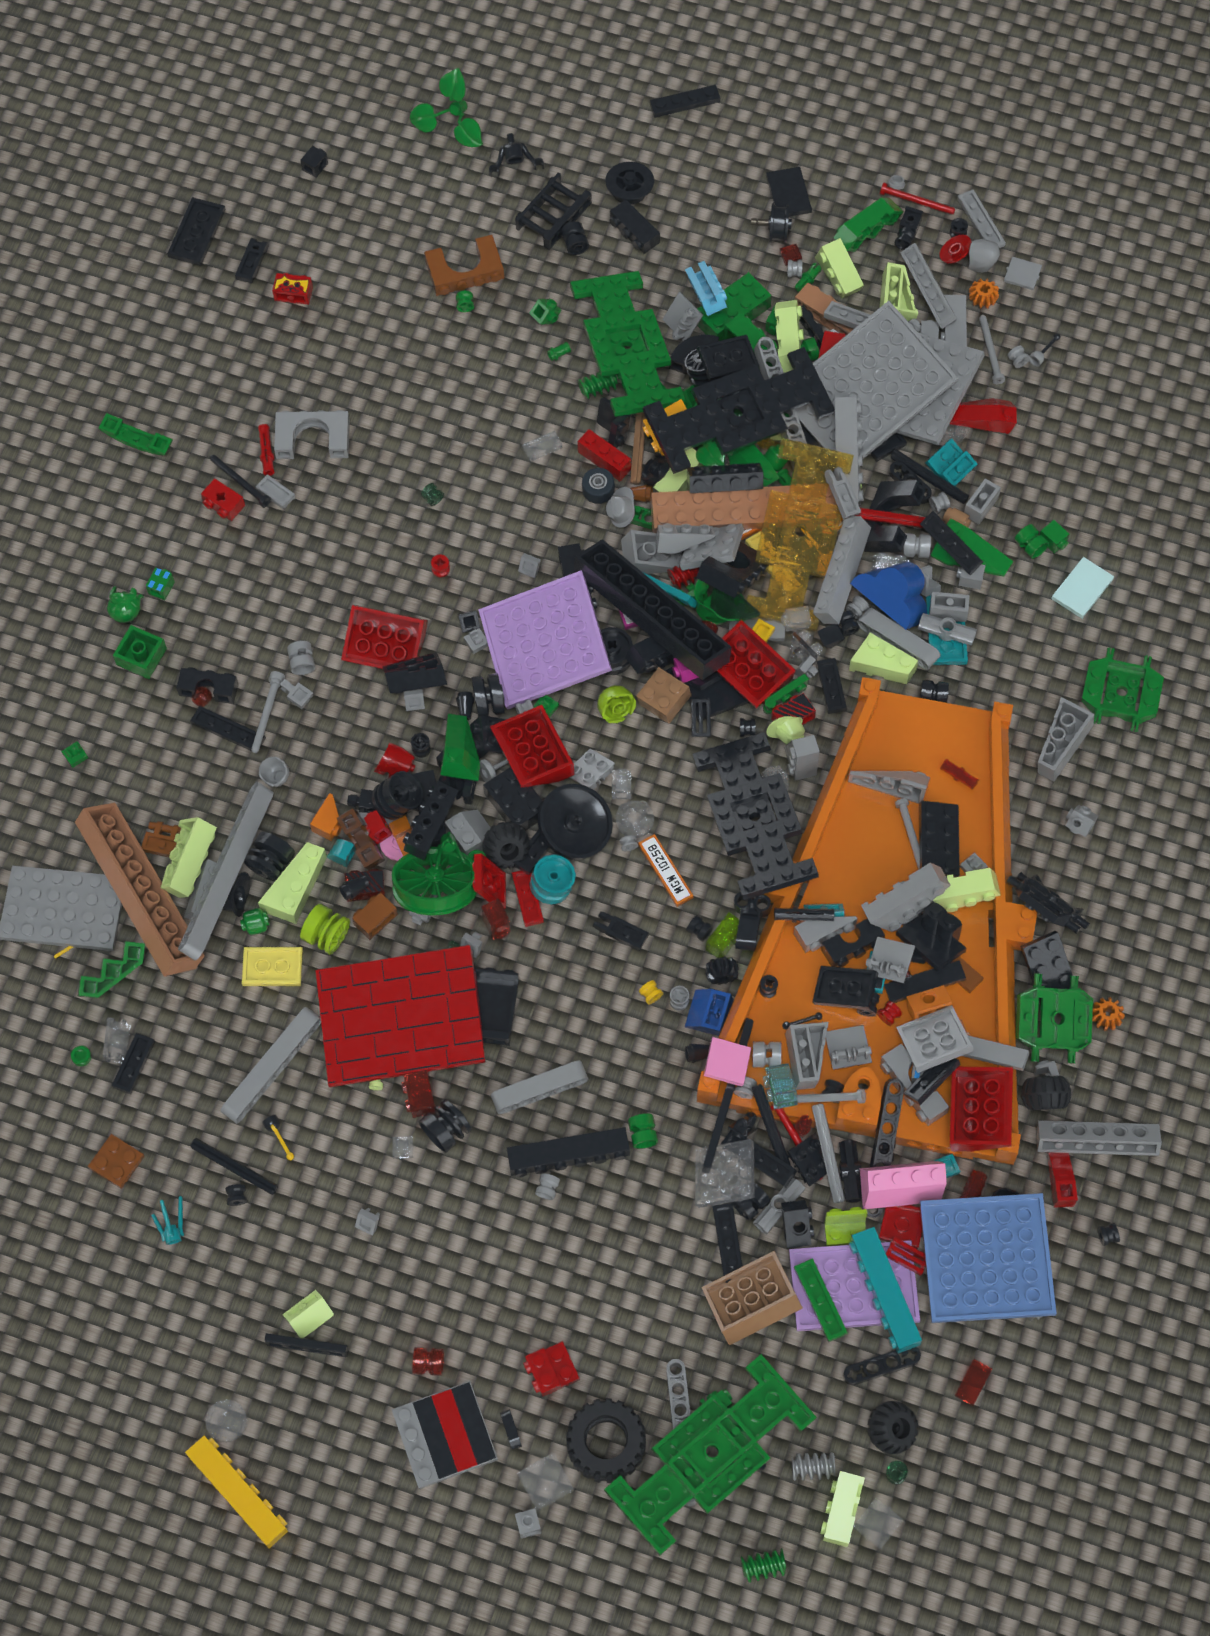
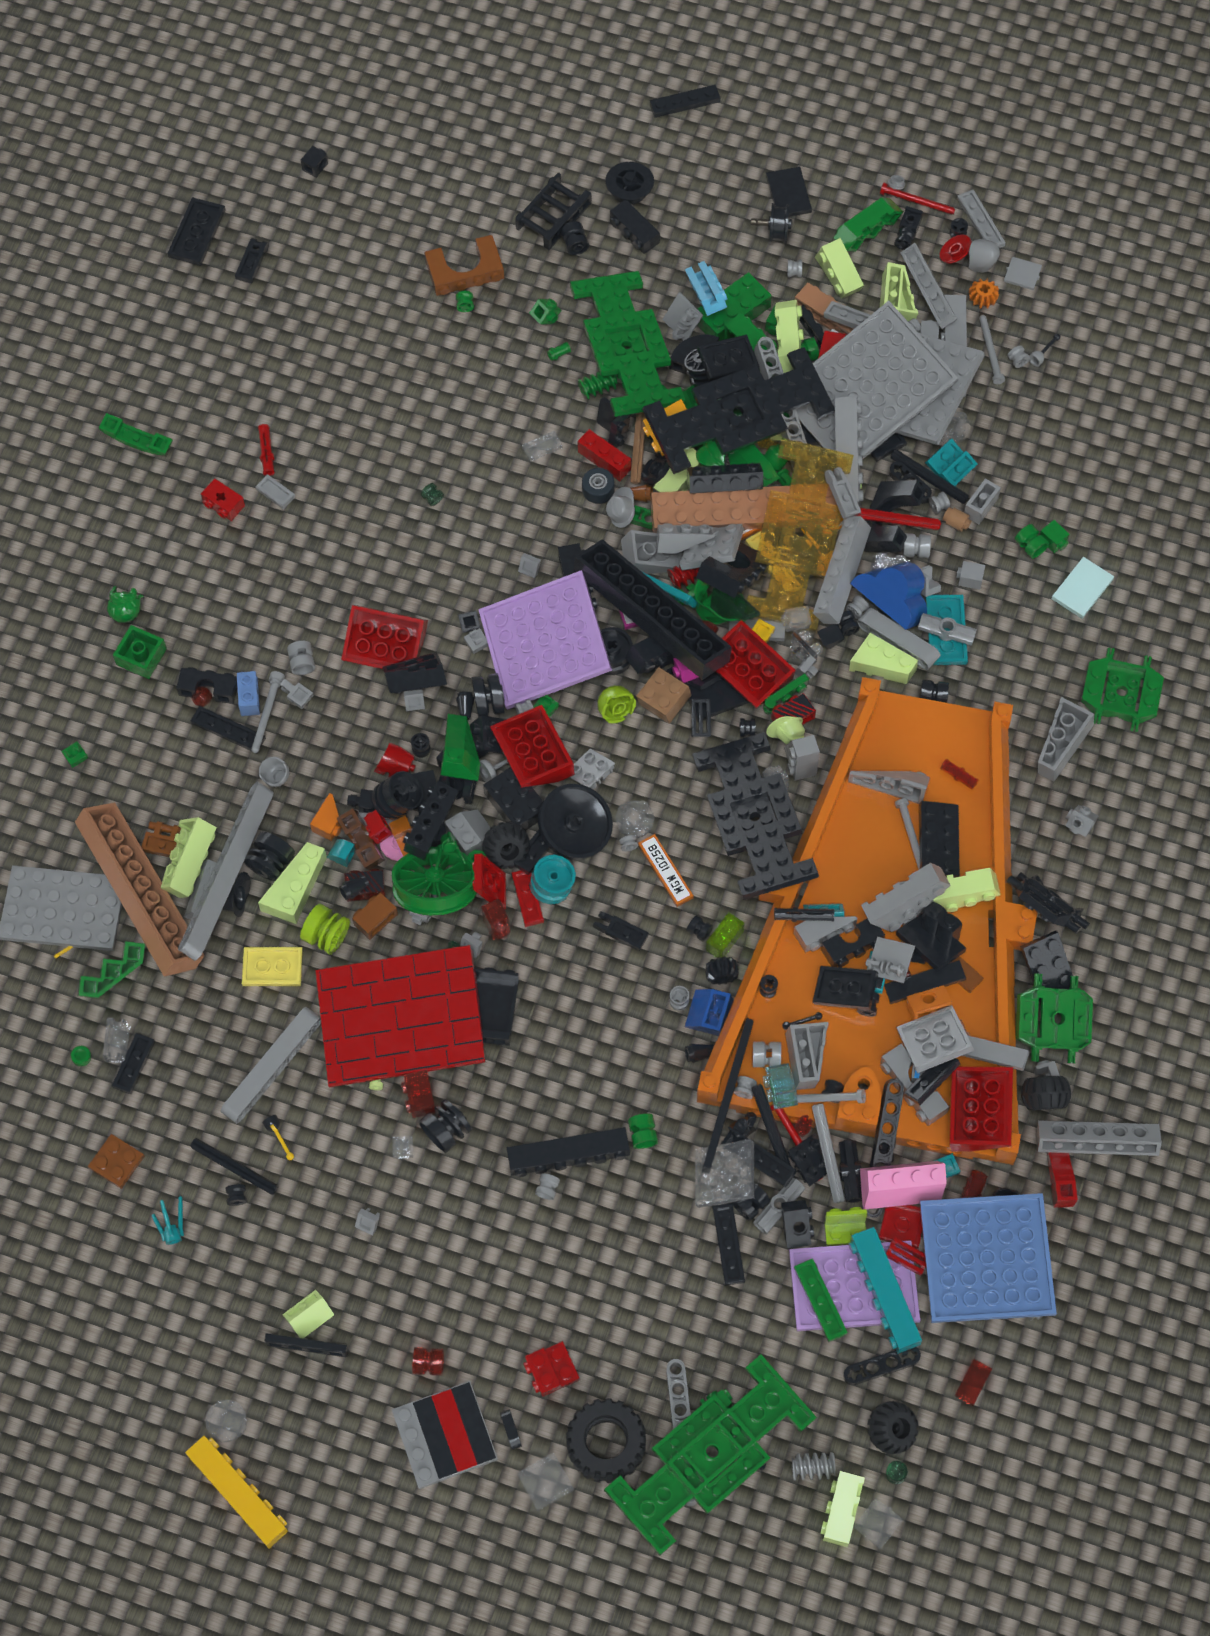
(160, 583): green brick -> none
(248, 693): none -> medium blue brick
(255, 921): green head -> none
(264, 500): black bar -> none
(290, 424): light grey arch -> none
(292, 288): red brick -> none
(440, 570): red wheel -> none
(452, 86): green plant -> none
(514, 154): black piece -> none
(528, 1523): light grey brick -> none
(539, 1087): light grey beam -> none
(621, 784): clear brick -> none
(651, 992): yellow wheel -> none
(727, 1061): bright pink tile -> none
(750, 920): black piece -> none
(752, 1298): medium nougat slope -> none
(763, 1565): green piece -> none
(790, 253): clear red tile -> none
(808, 277): green axle -> none
(831, 686): black plate -> none
(848, 1047): light grey hinge -> none
(889, 1013): red wheel -> none
(949, 606): light grey brick -> none
(951, 543): black tile -> none
(973, 863): light grey tile -> none
(986, 414): red wedge -> none
(994, 560): green wedge -> none
(1108, 1234): black wheel -> none
(1115, 1013): orange gear -> none

